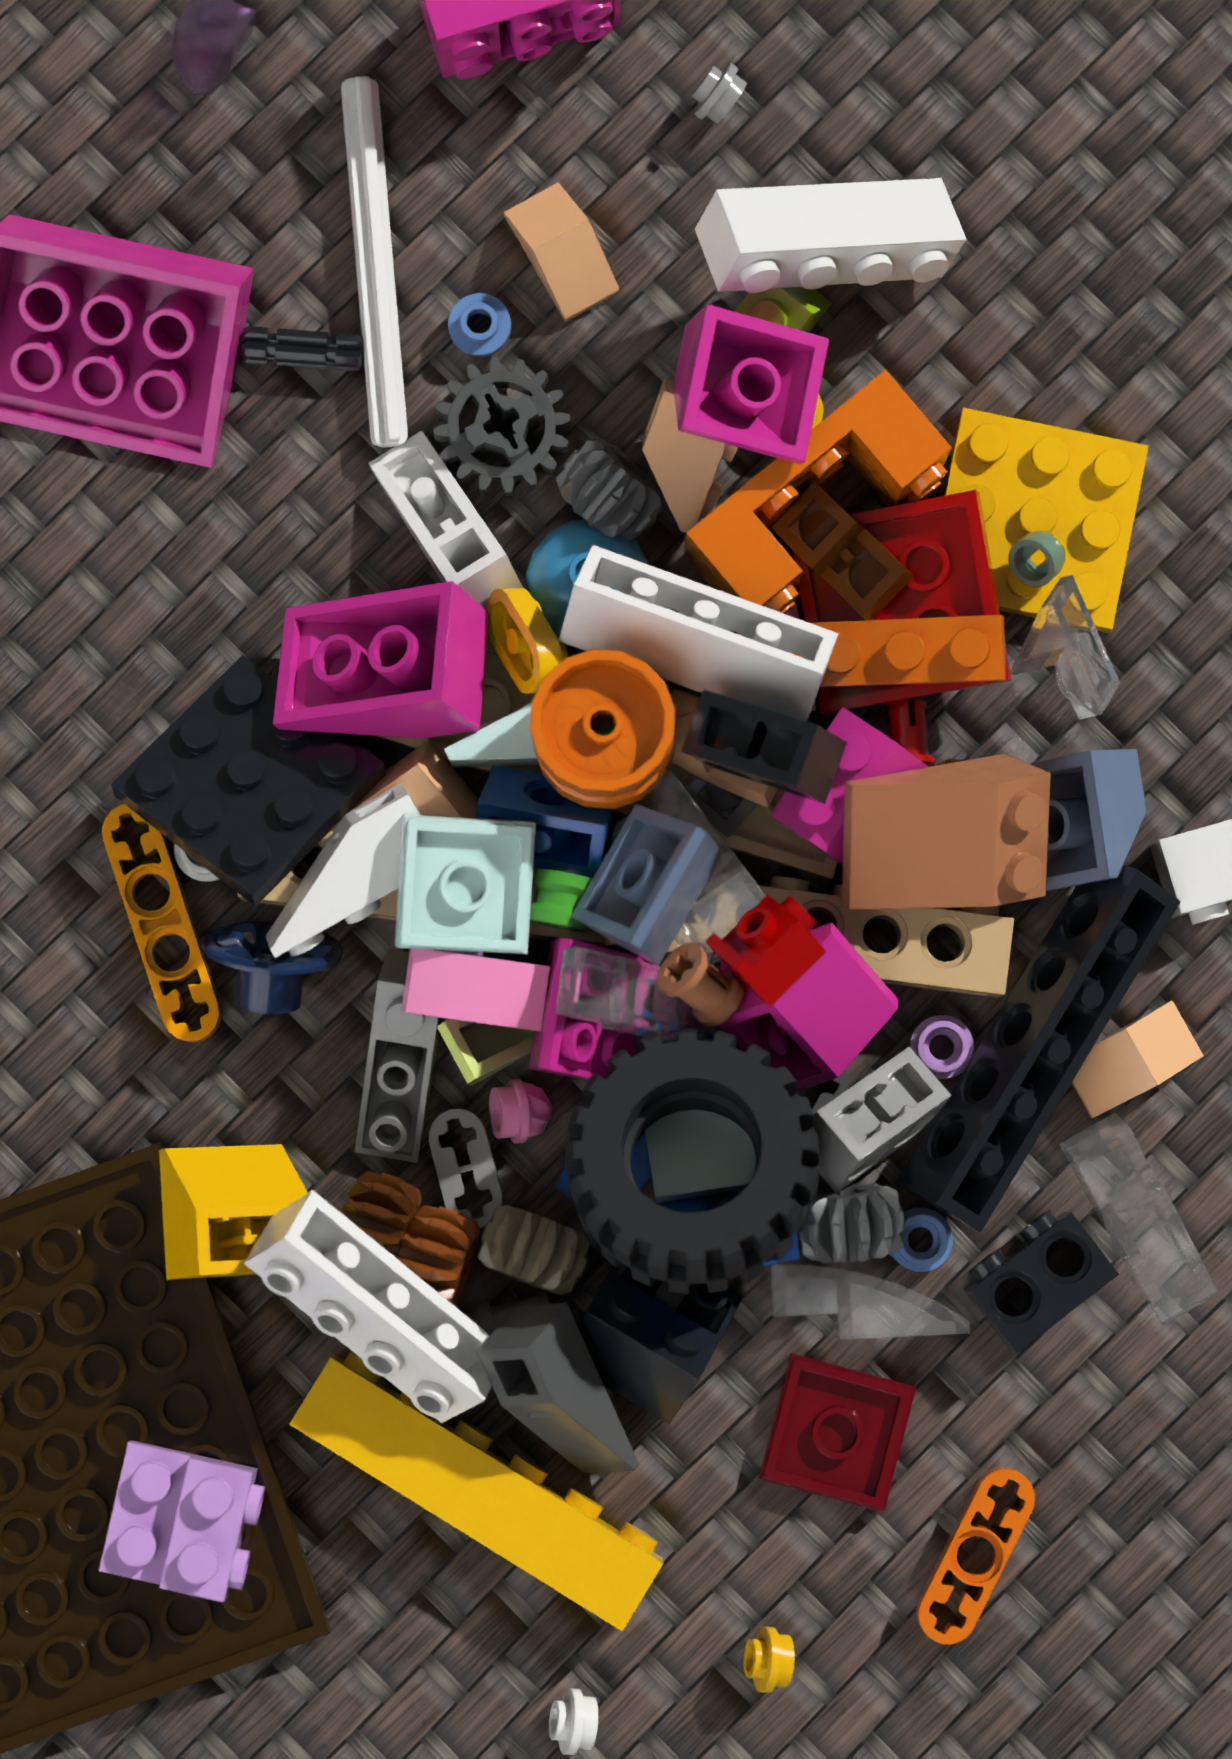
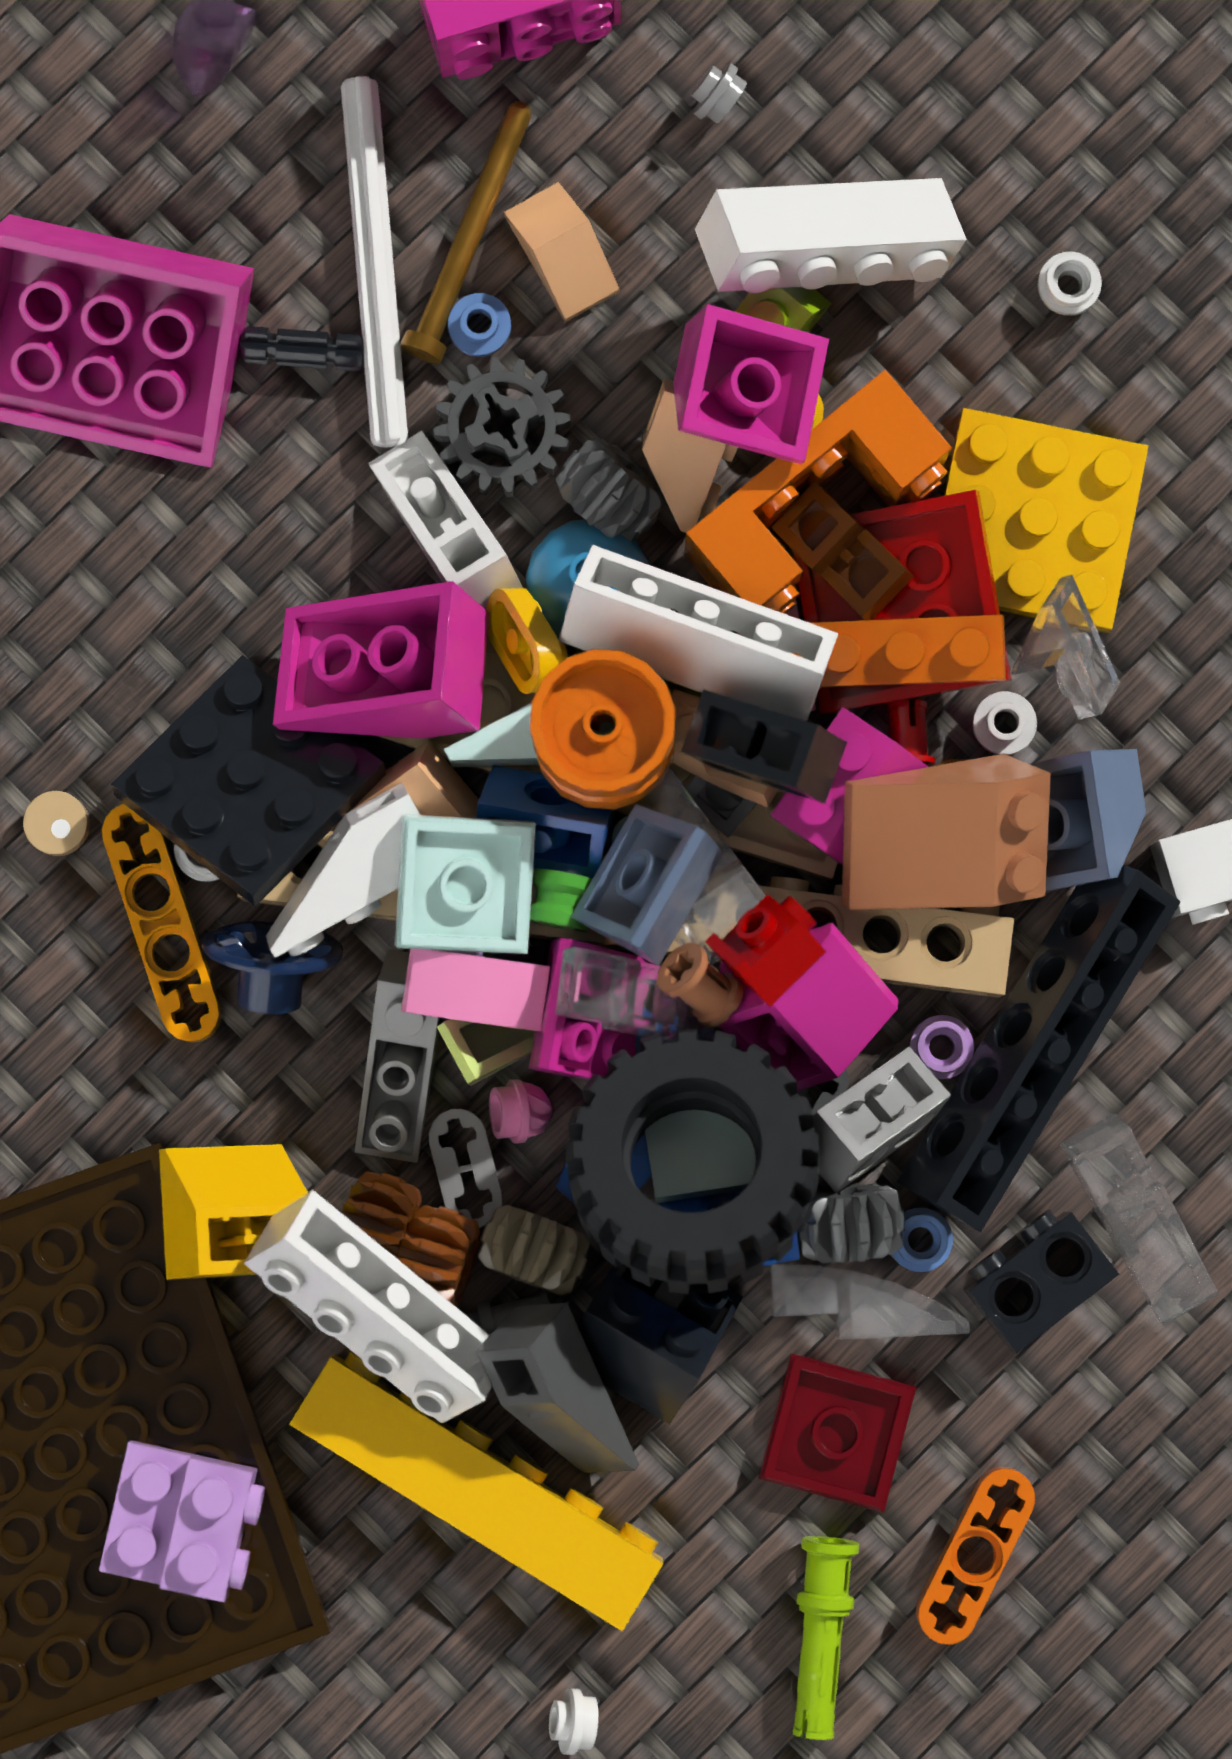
(56, 823): none -> tan tile
(425, 341): none -> pearl gold bar
(769, 1659): yellow plate -> none
(824, 1607): none -> lime pin
(999, 742): none -> white plate
(1023, 566): sand green hinge -> none
(1073, 265): none -> white plate
(1135, 1059): light nougat slope -> none

